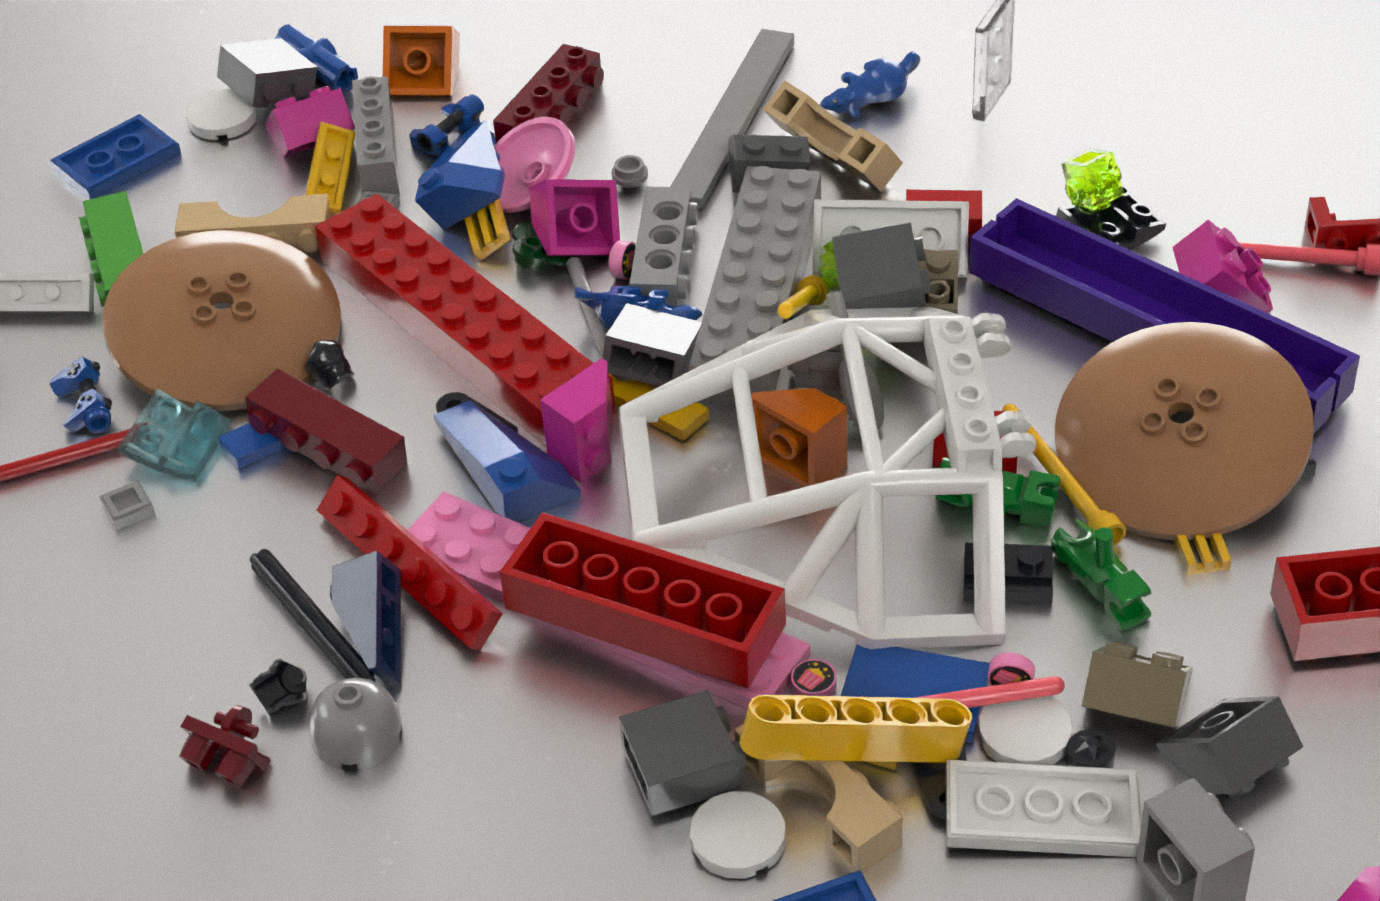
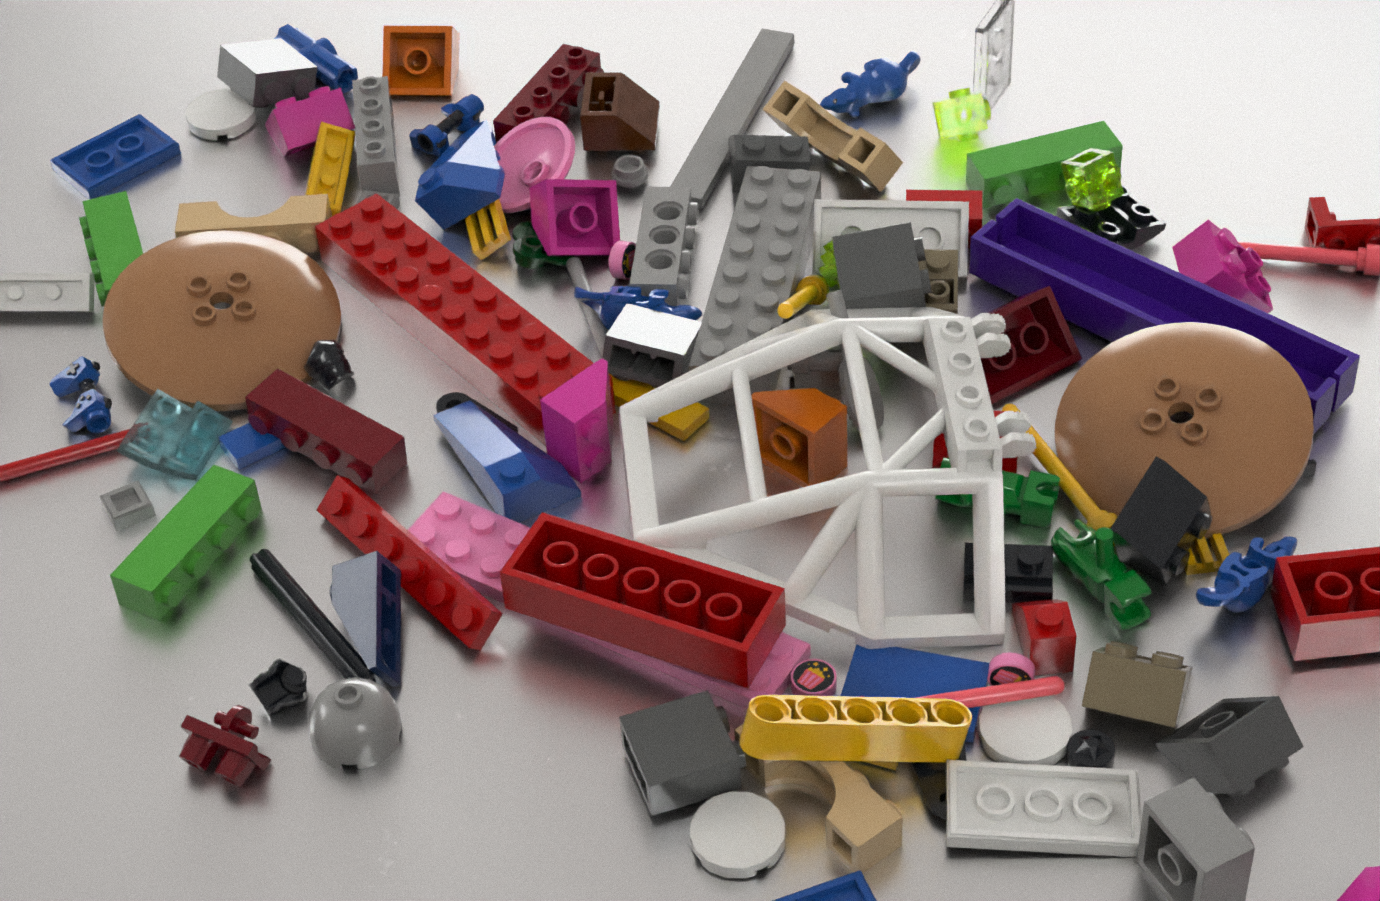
(186, 542): none -> bright green brick
(617, 114): none -> reddish brown slope
(949, 115): none -> clear neon green brick
(1034, 164): none -> bright green brick
(1038, 344): none -> dark red slope
(1046, 635): none -> red slope
(1161, 523): none -> black slope
(1245, 579): none -> blue animal

